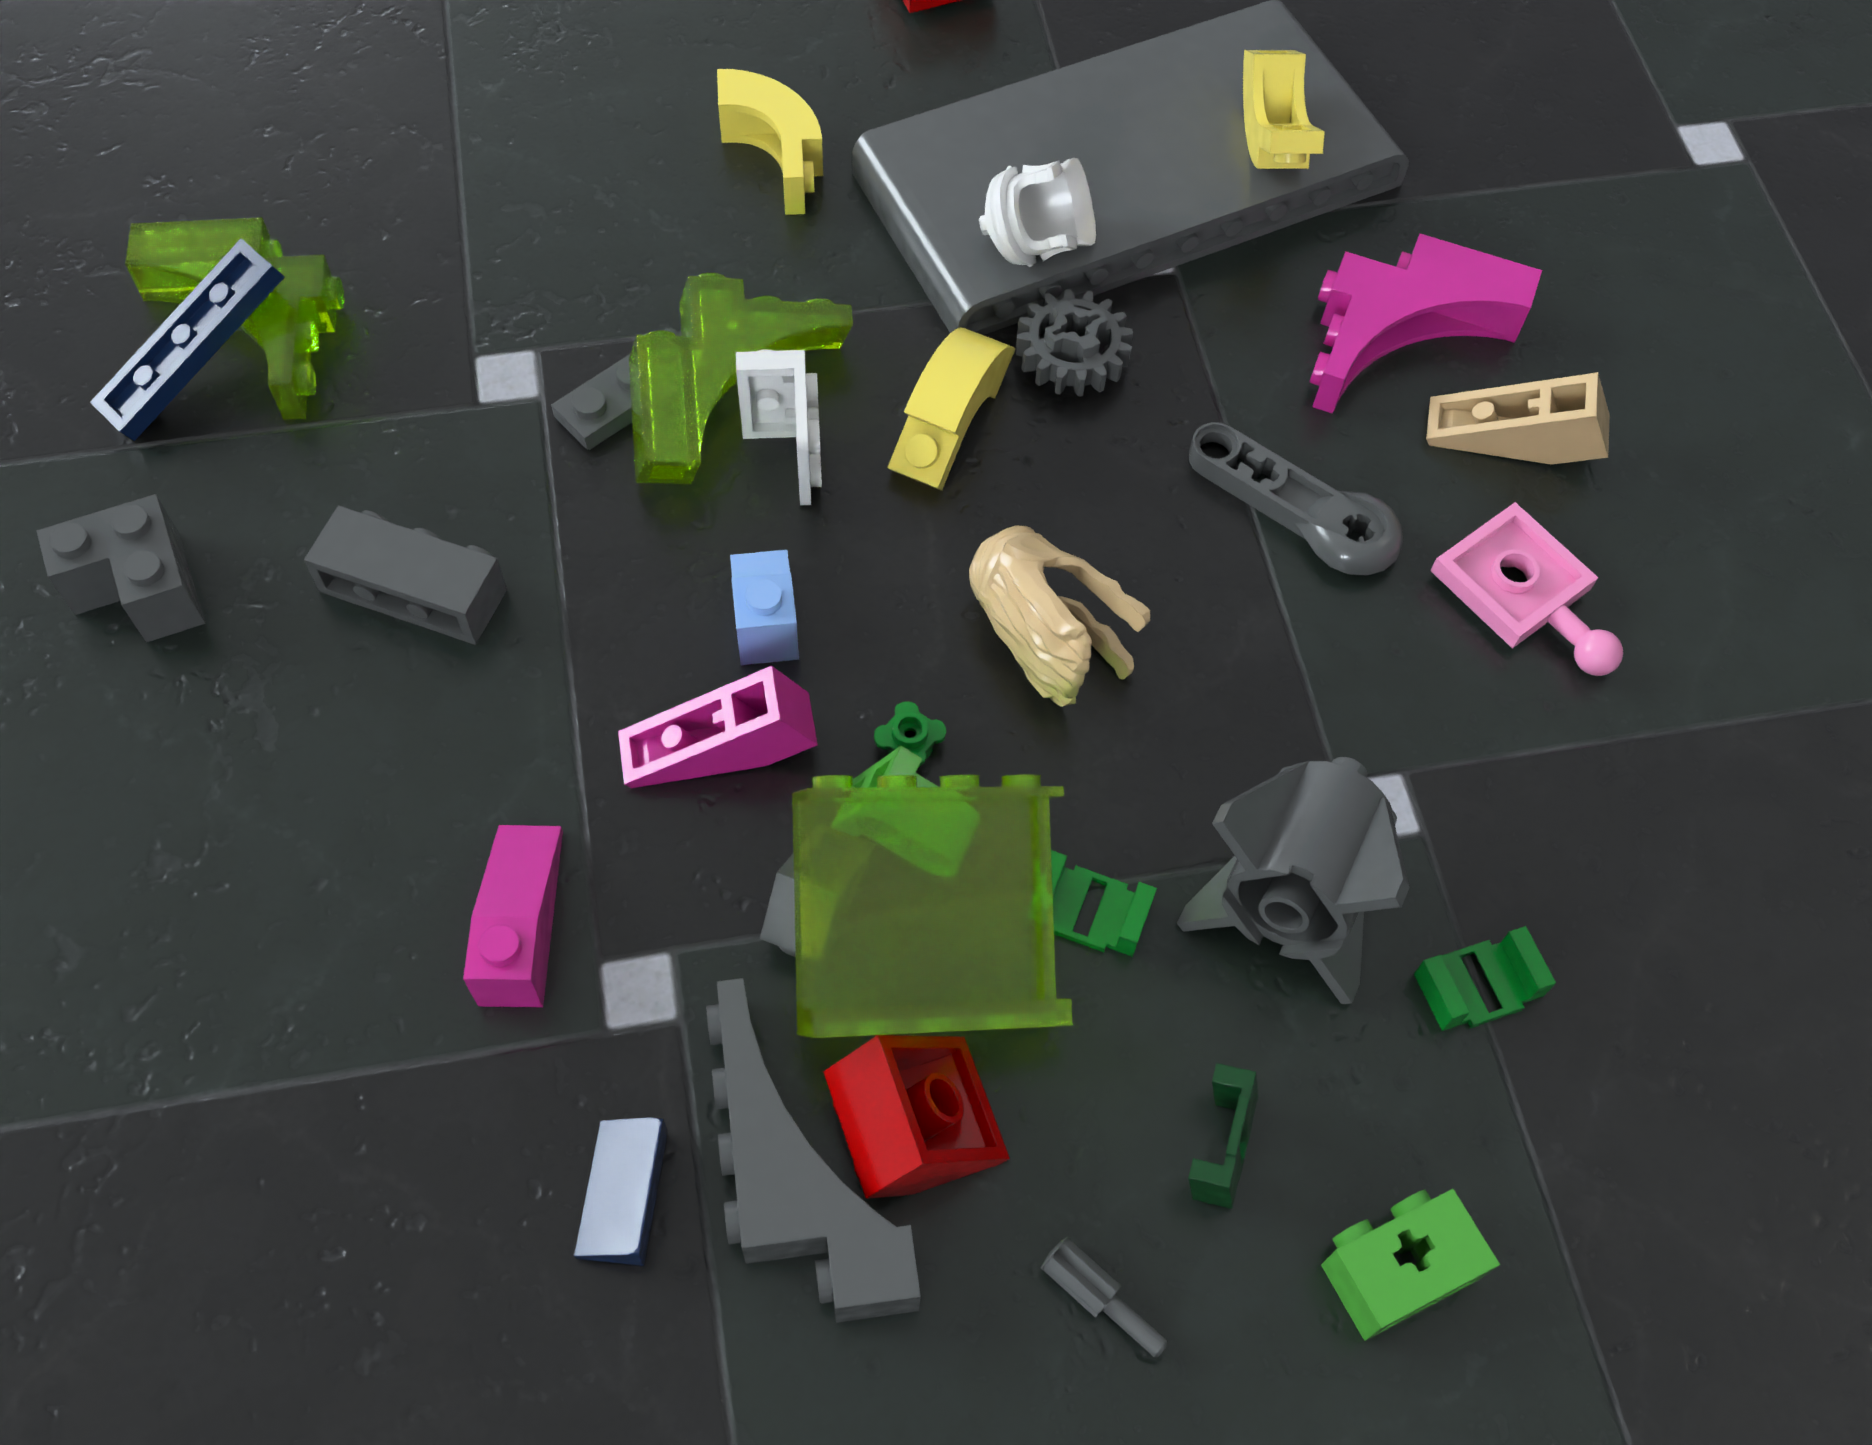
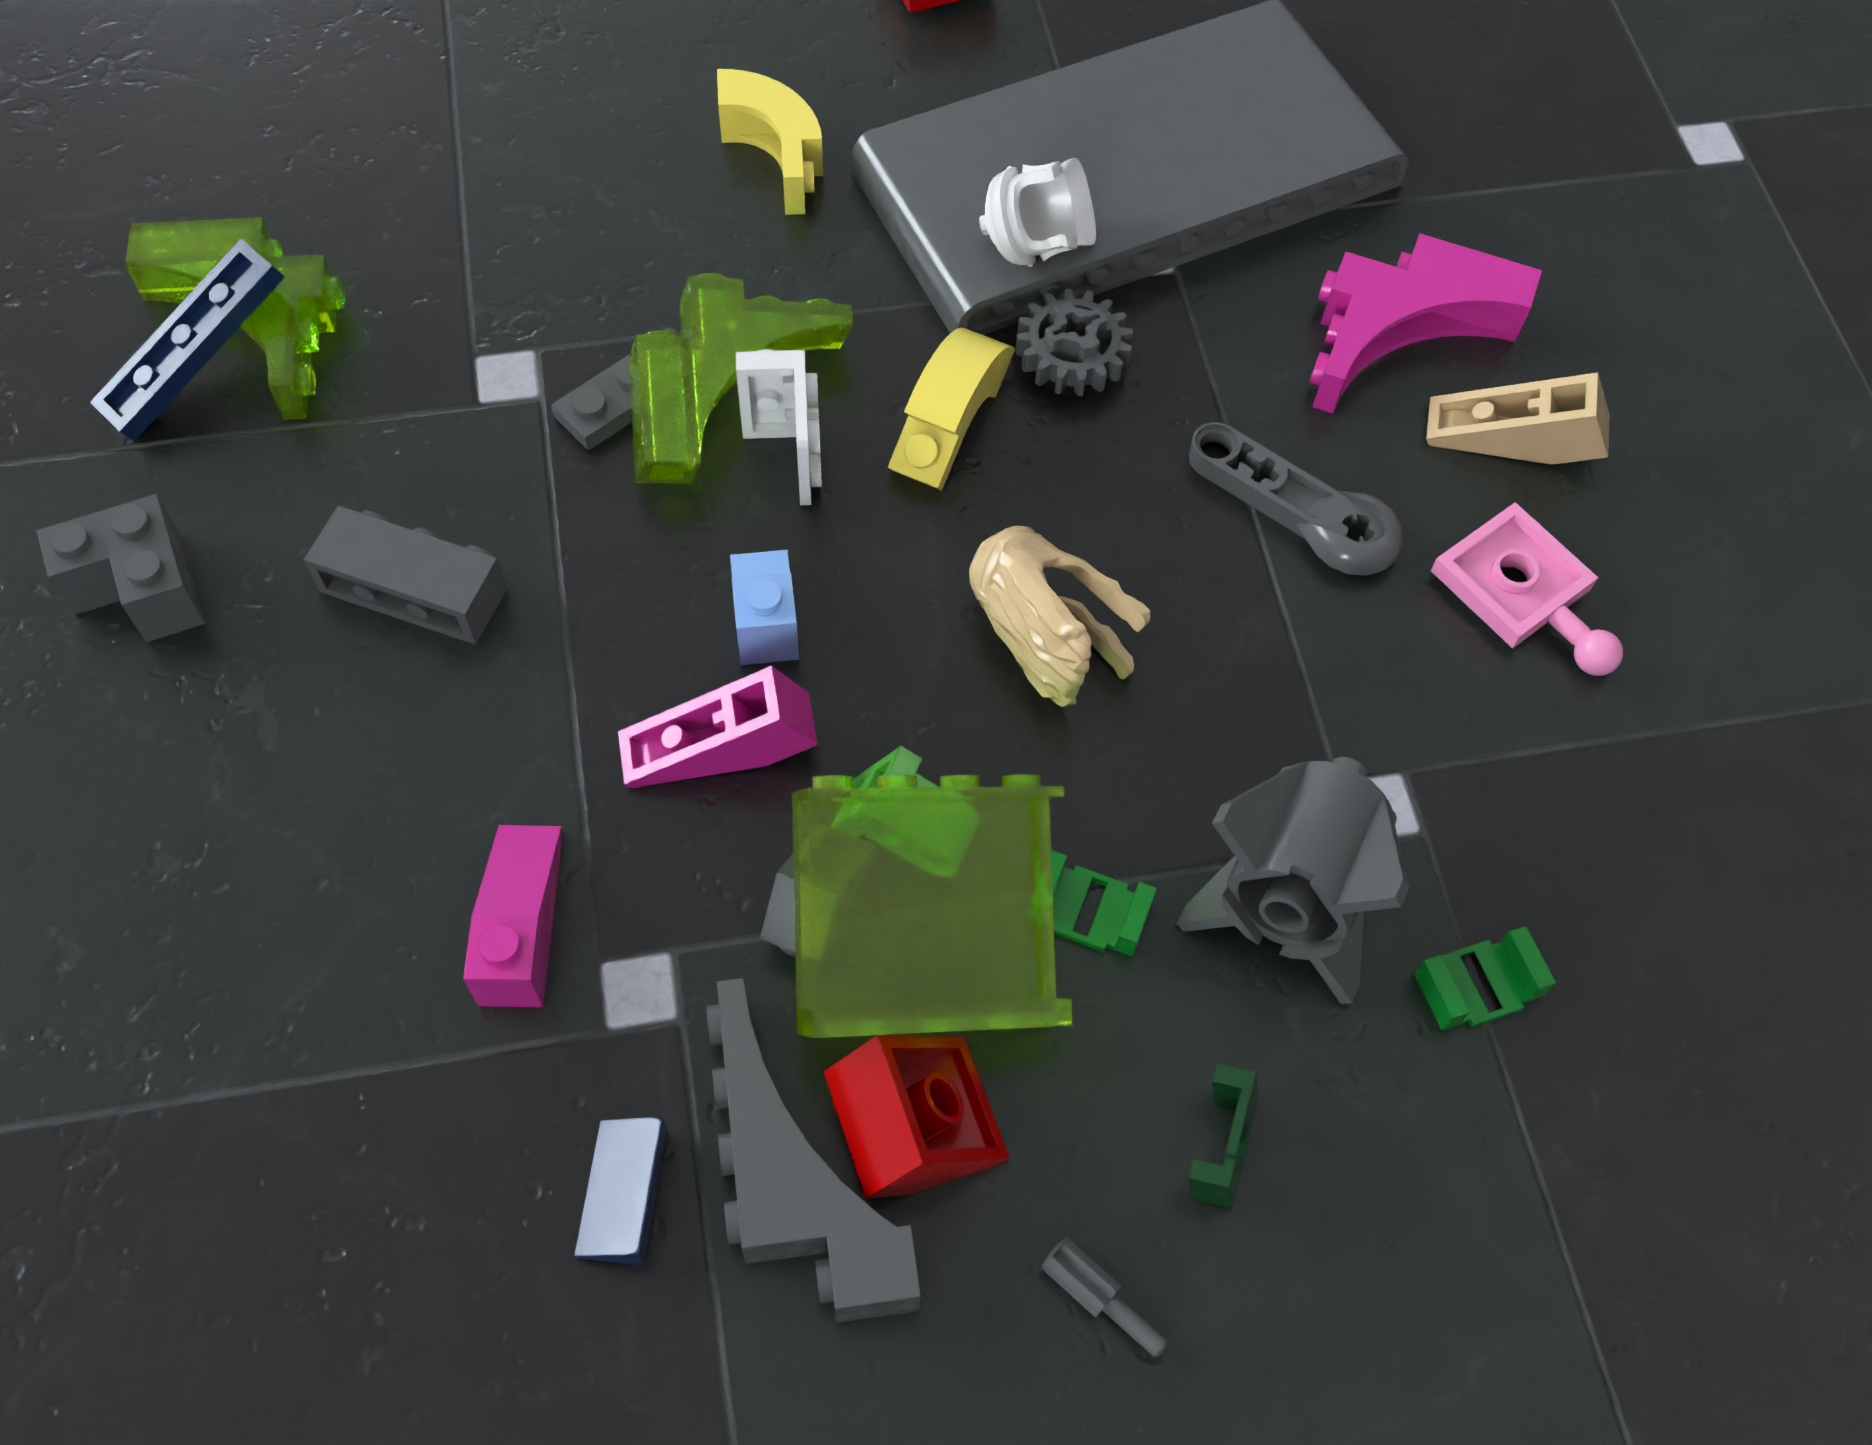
(909, 718): green plate -> none
(1276, 110): light yellow arch -> none
(1446, 1251): bright green brick -> none

